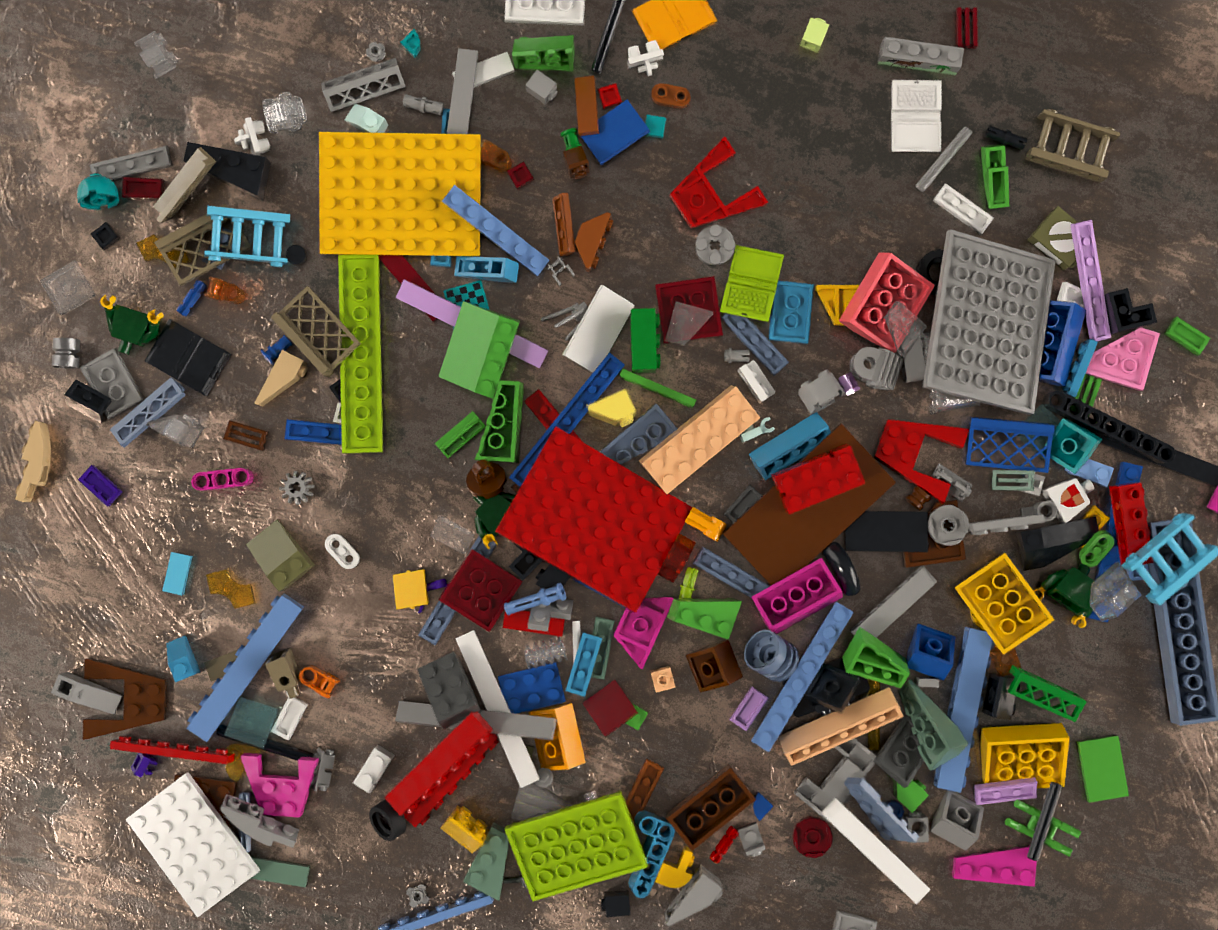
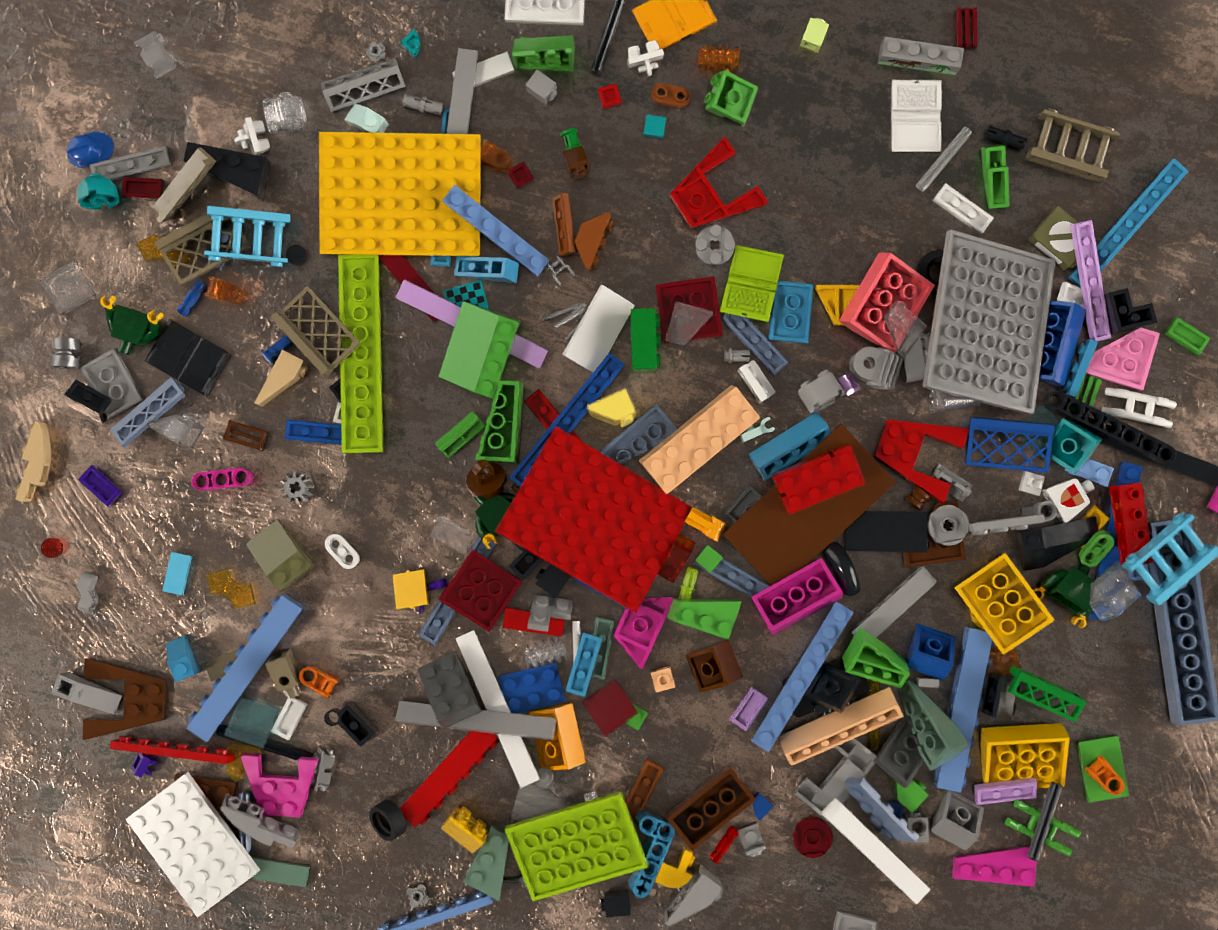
(51, 547): none -> clear red tile
(86, 588): none -> light grey piece
(89, 149): none -> blue piece
(105, 236): black tile -> none
(353, 723): none -> black hinge
(373, 769): white brick -> none
(439, 763): red brick -> none
(544, 595): medium blue pin -> none
(586, 106): dark orange tile -> none
(616, 132): blue tile -> none
(657, 388): bright green tile -> none
(709, 558): none -> bright green tile
(718, 57): none -> clear orange piece
(730, 97): none -> bright green plate
(771, 655): sand blue wheel -> none
(1030, 480): sand green tile -> none
(1103, 773): none -> orange piece
(1128, 412): none -> white piece
(1136, 214): none -> dark azure plate

